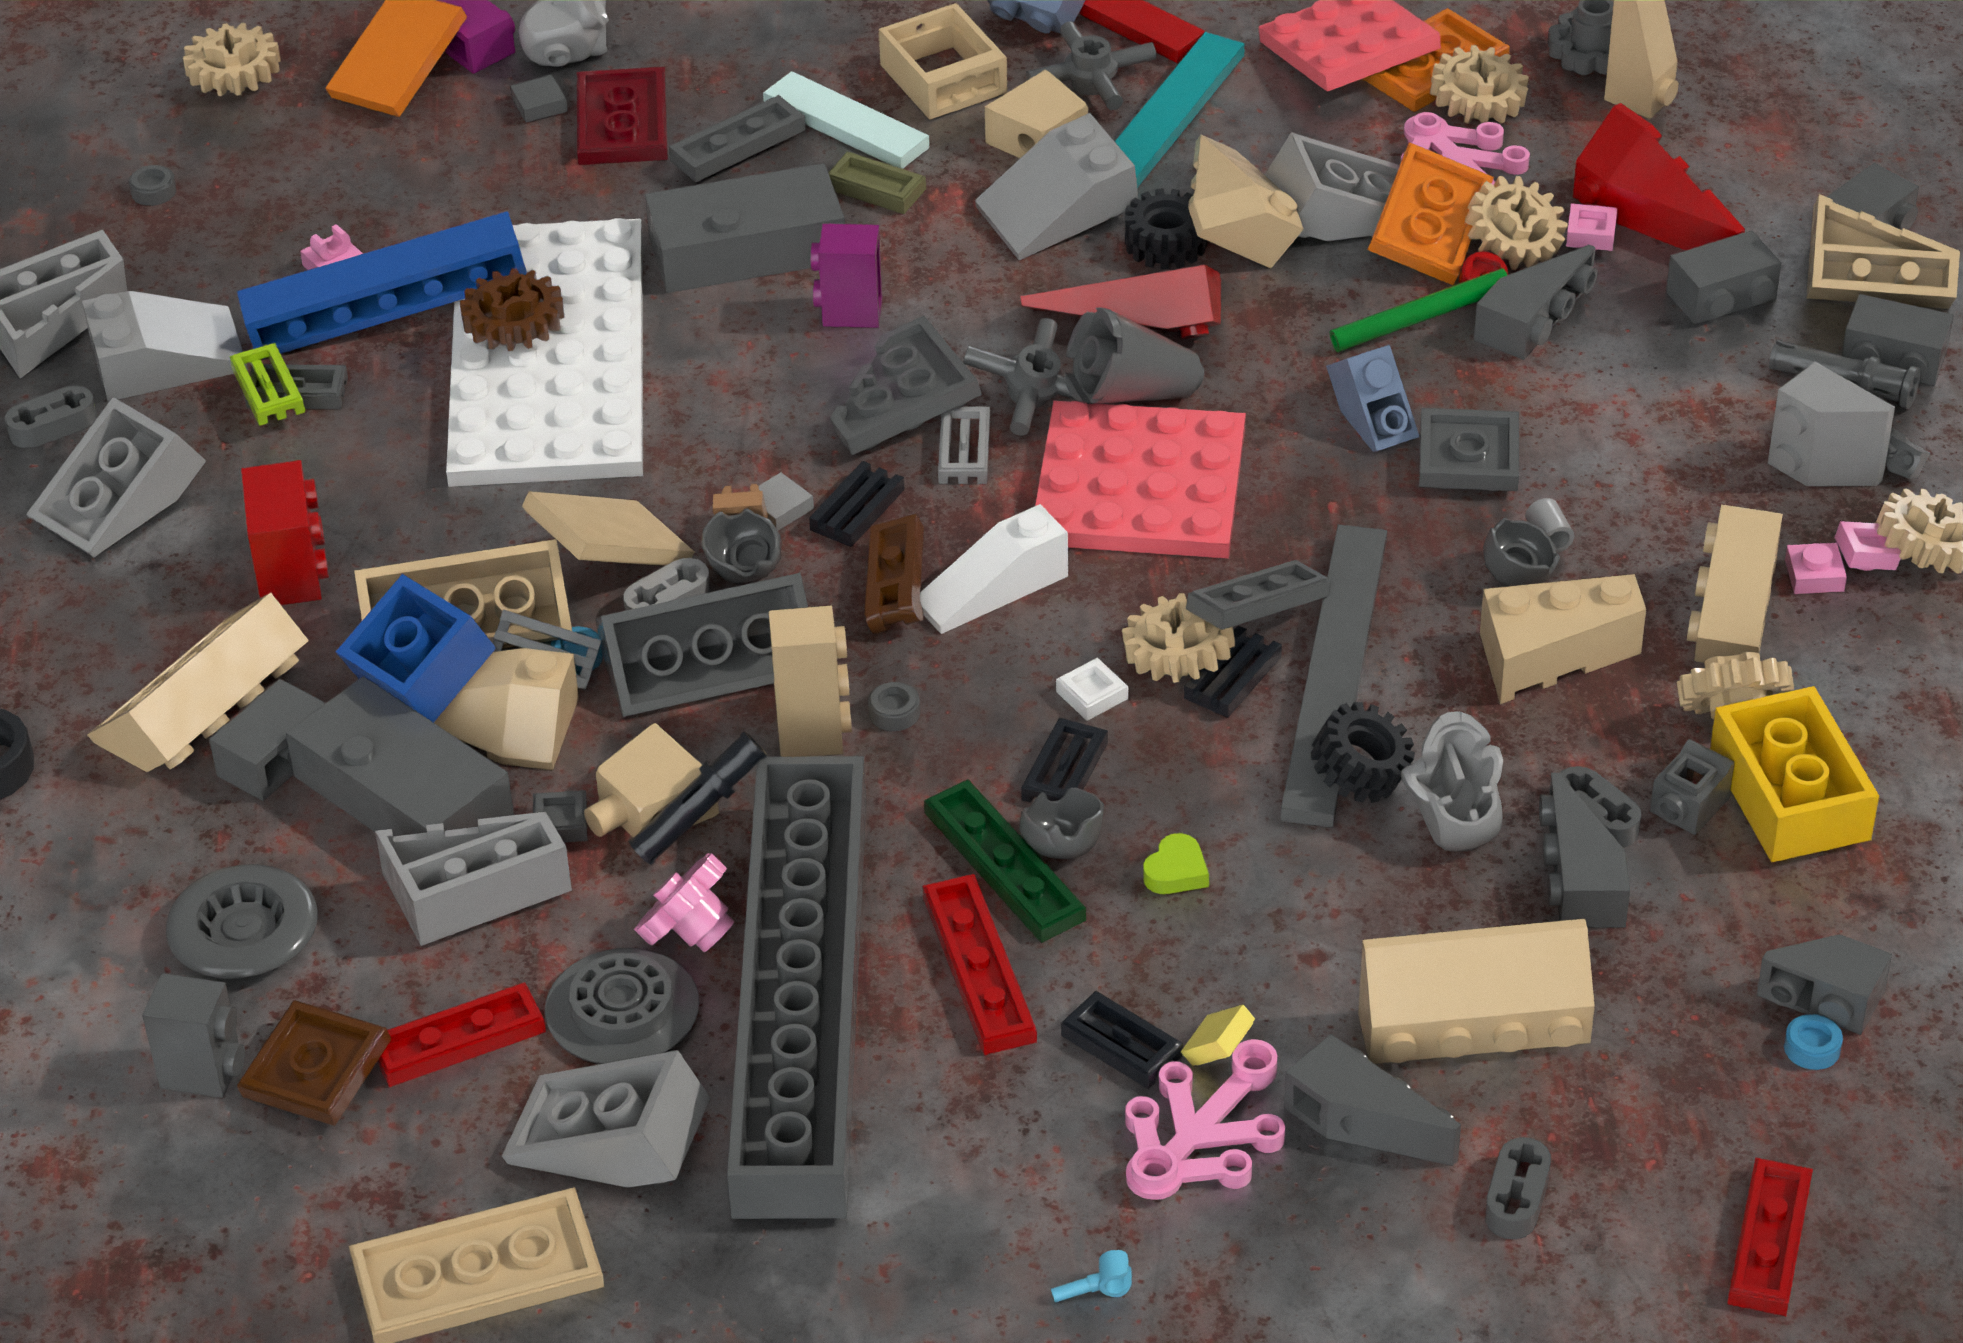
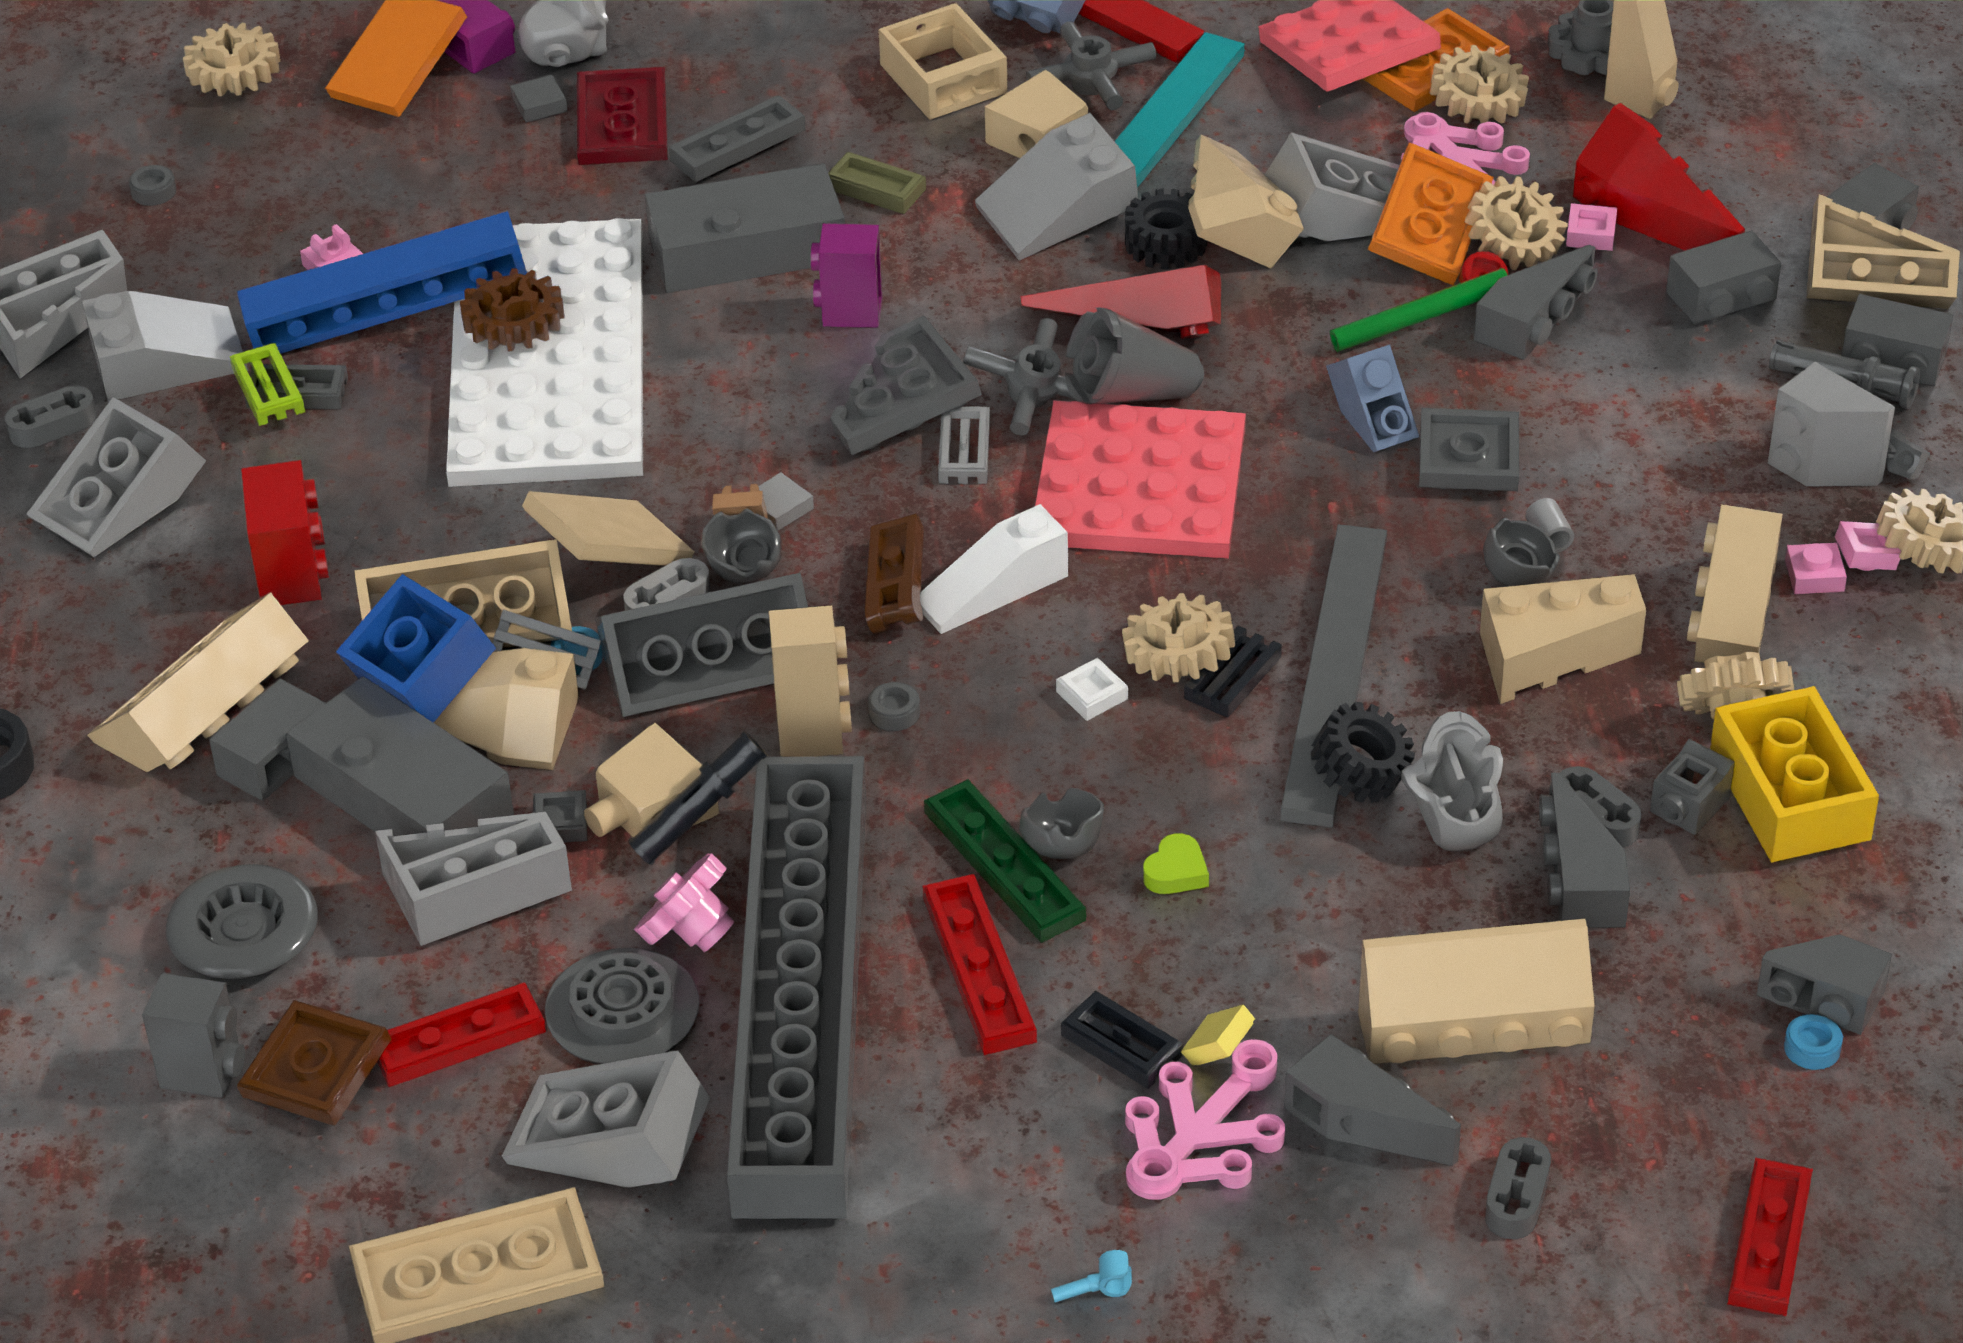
(849, 502): black tile -> none
(851, 121): light aqua tile -> none
(1033, 783): black tile -> none
(1258, 594): dark grey tile -> none

